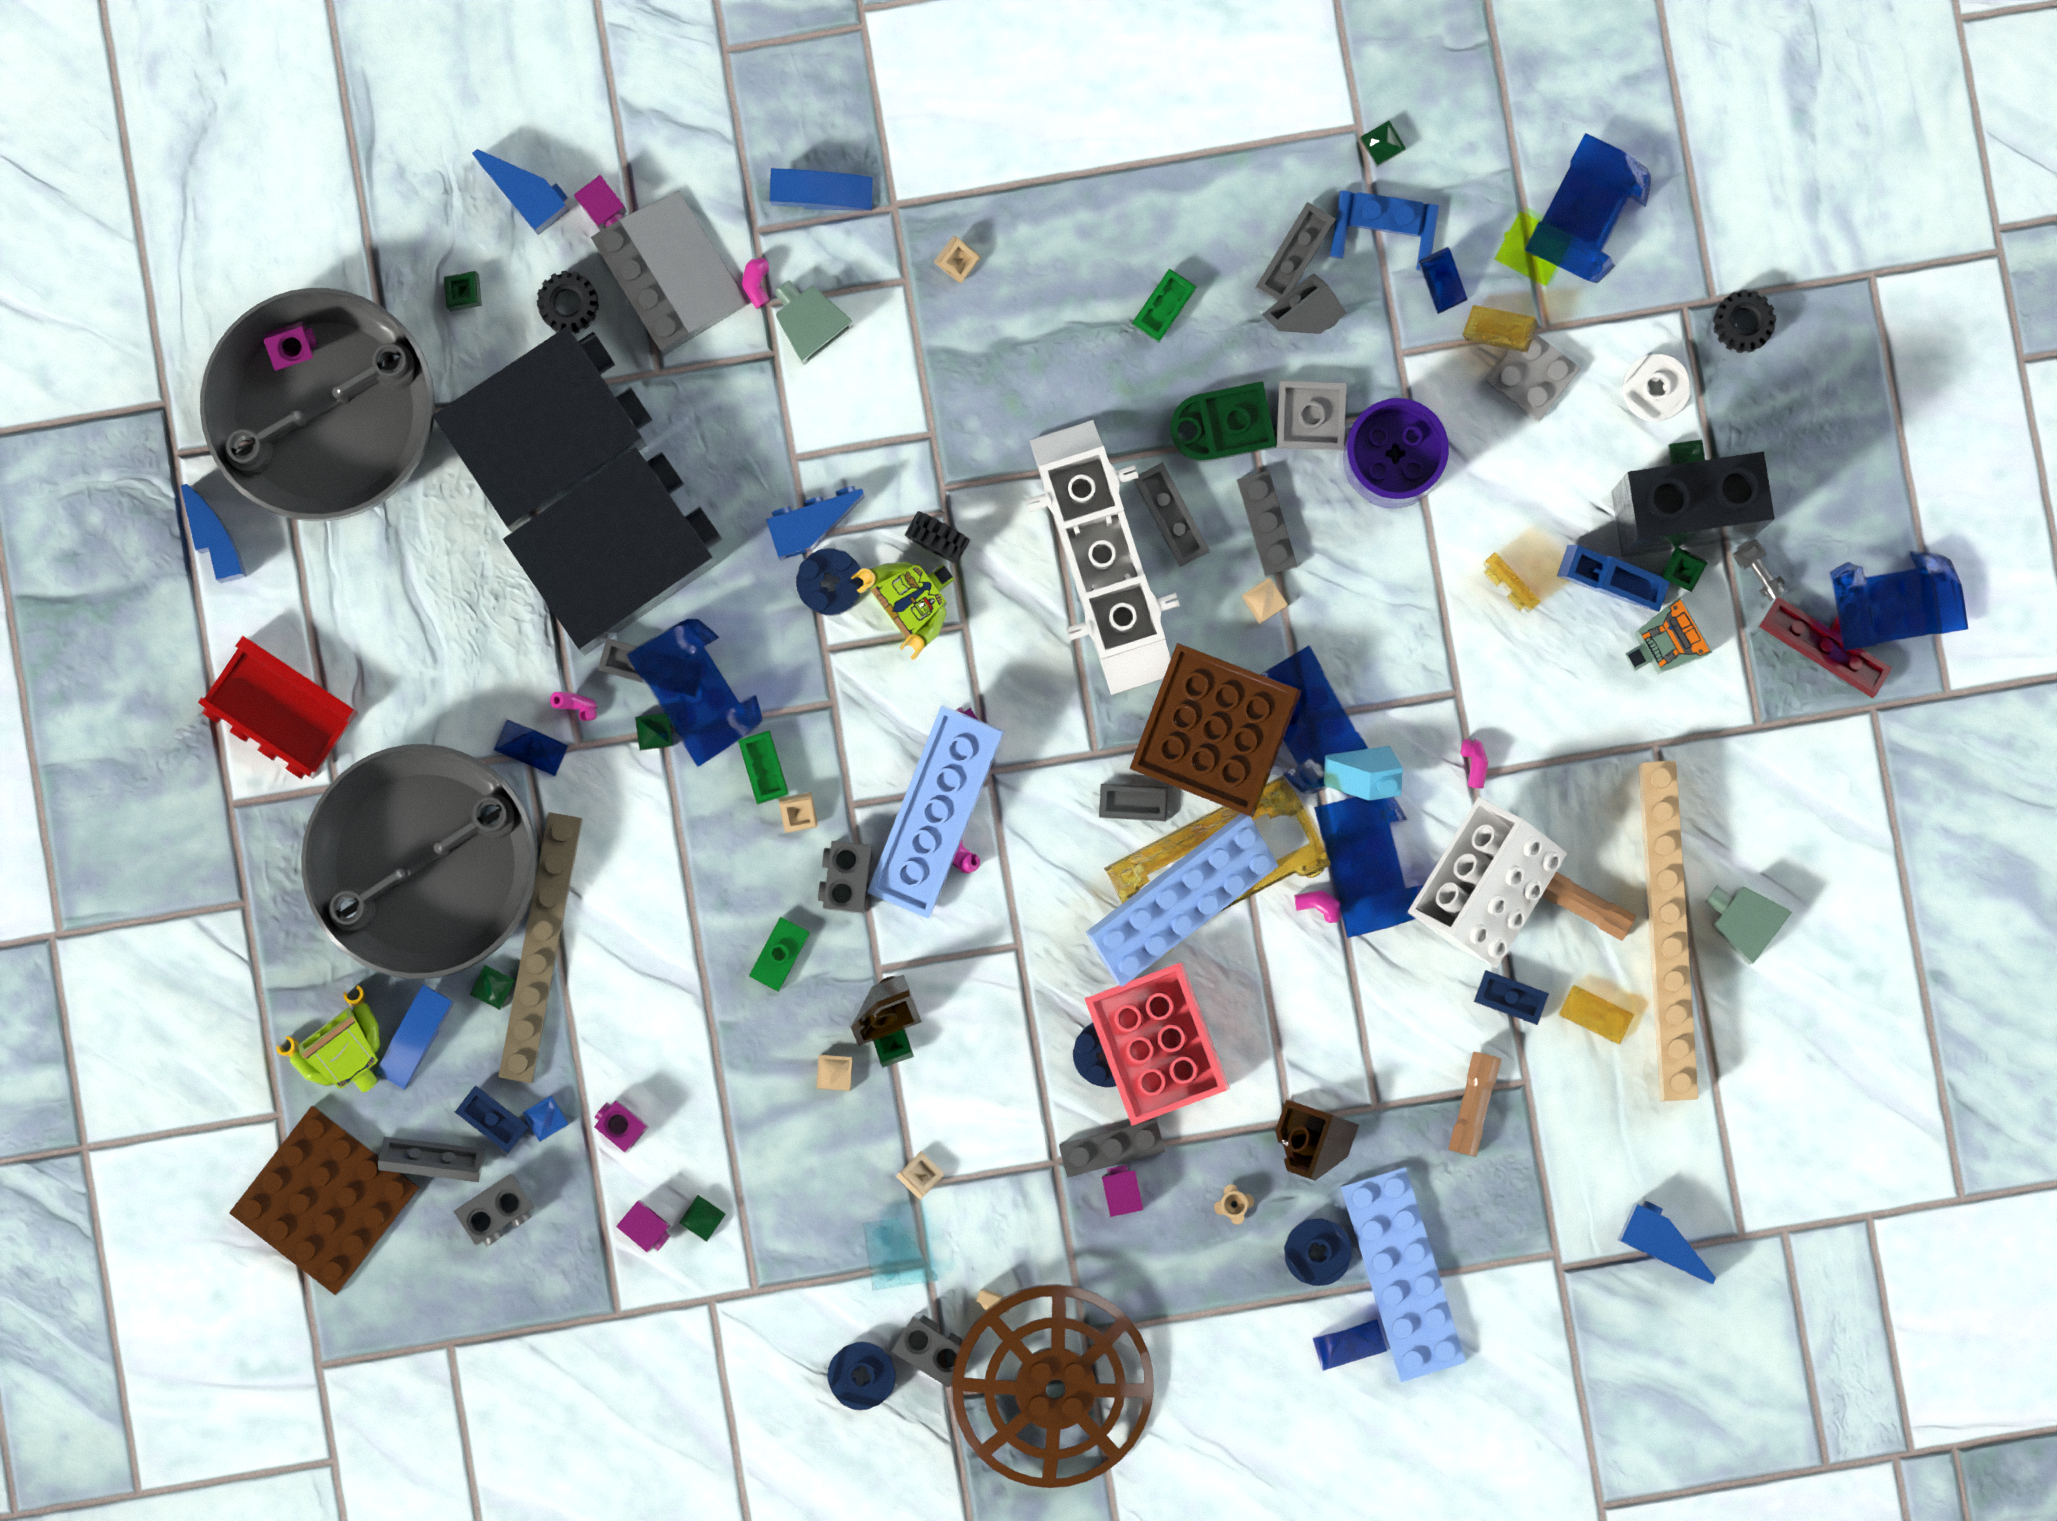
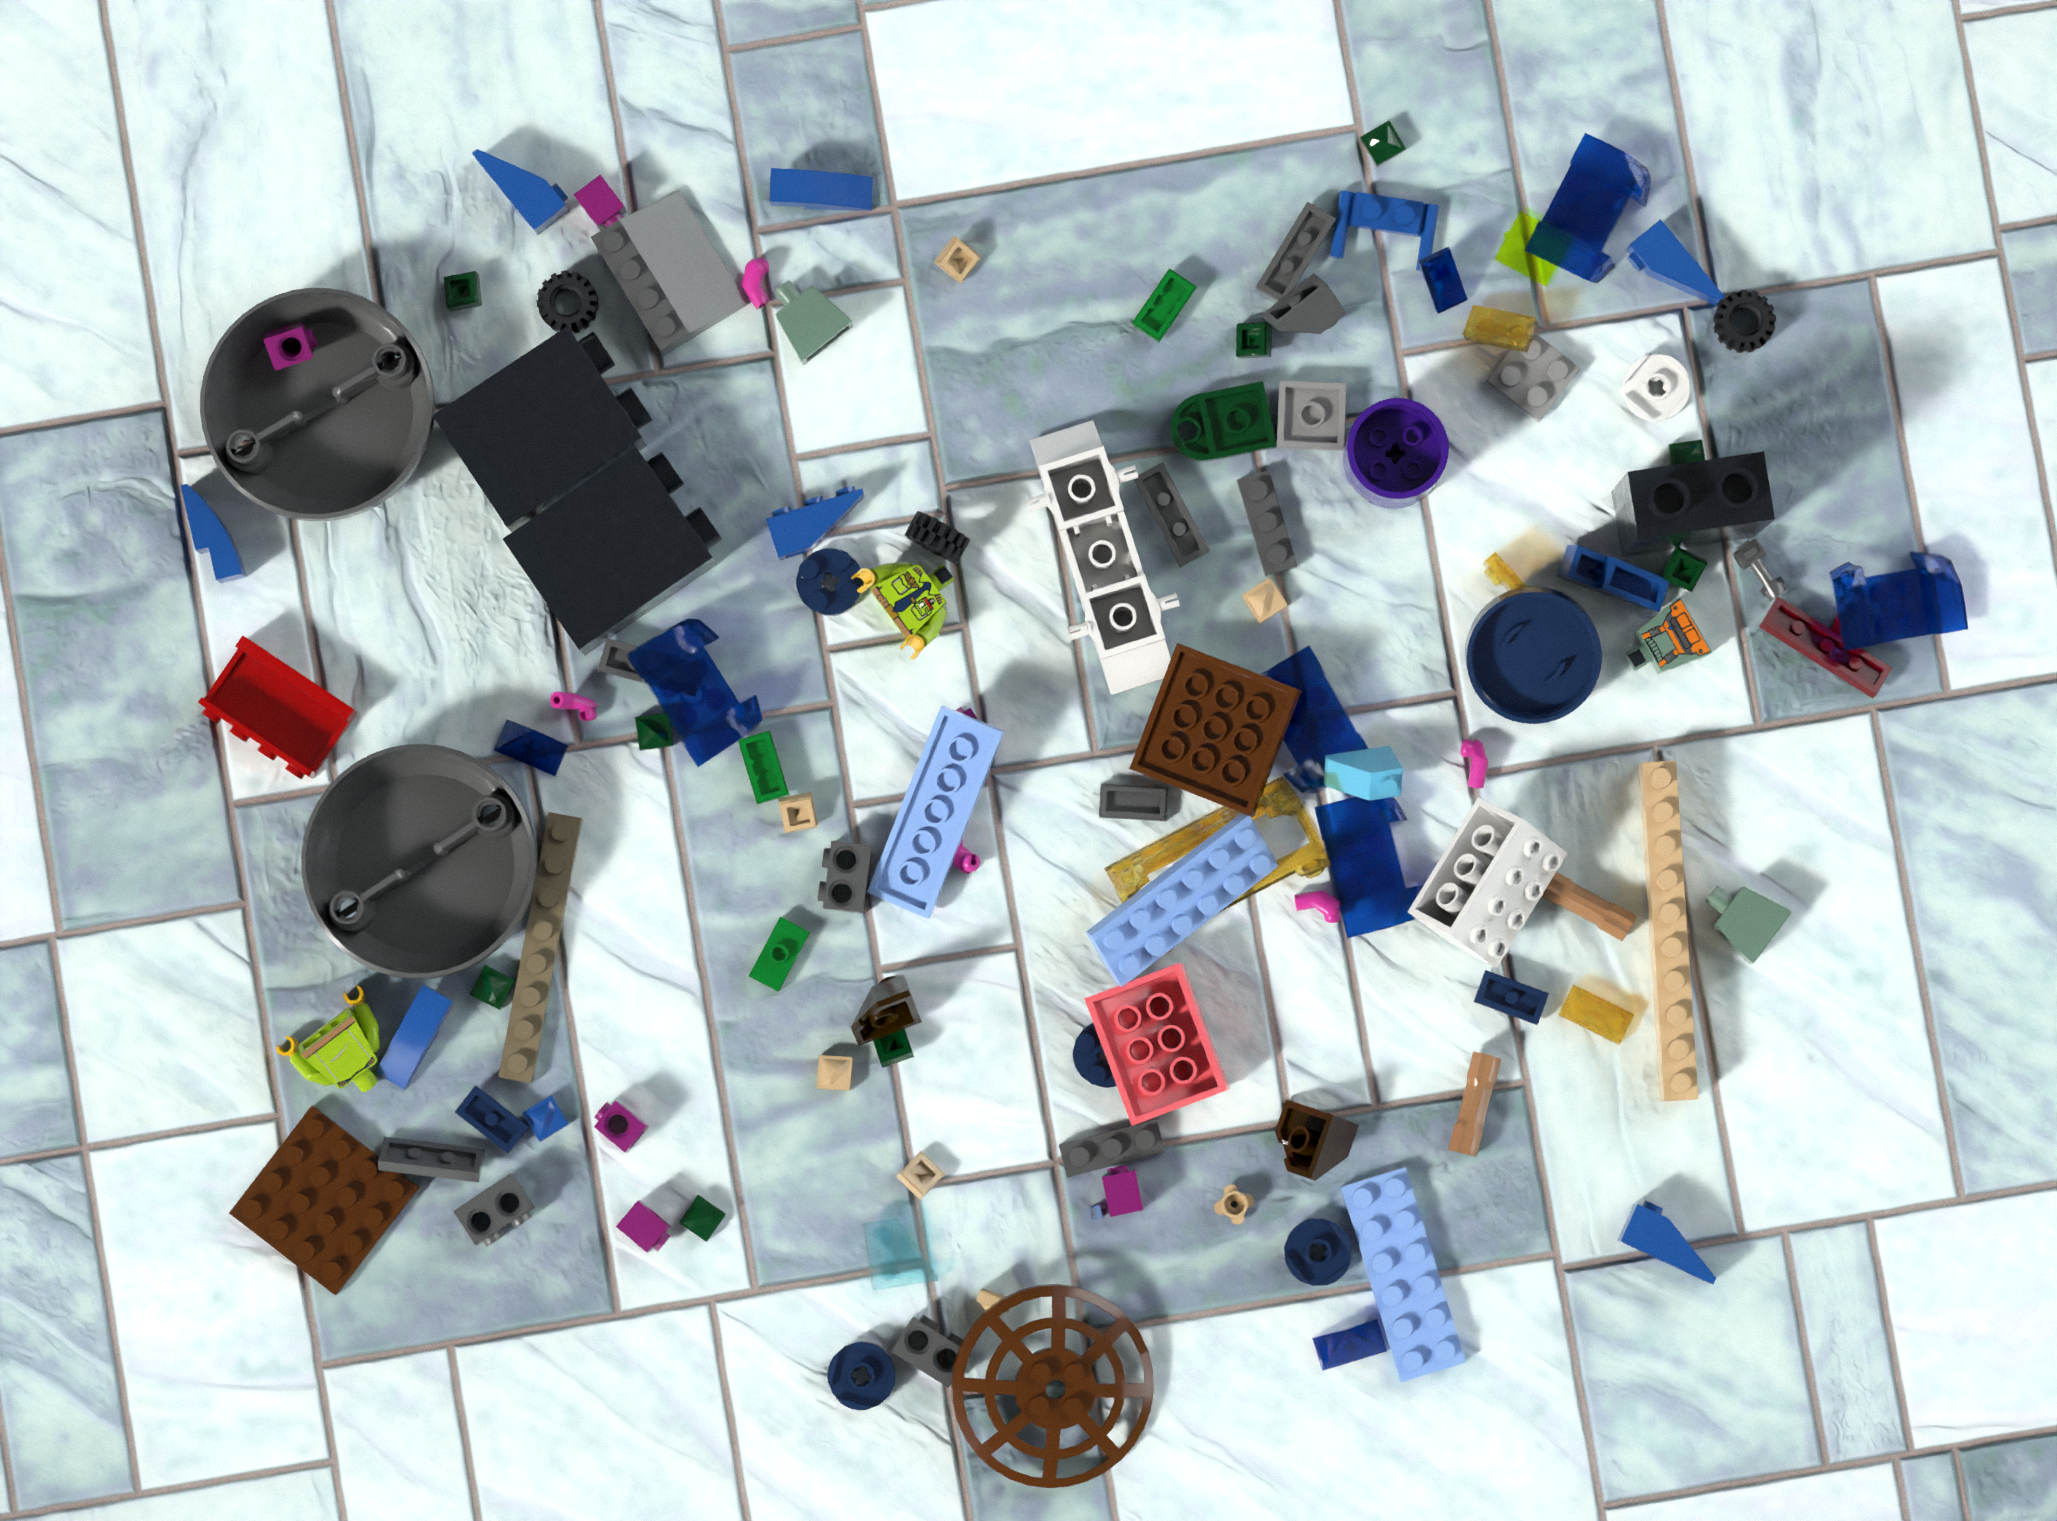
(1096, 1211): none -> medium blue piece
(1253, 340): none -> dark green tile
(1533, 655): none -> dark blue piece
(1668, 261): none -> blue slope

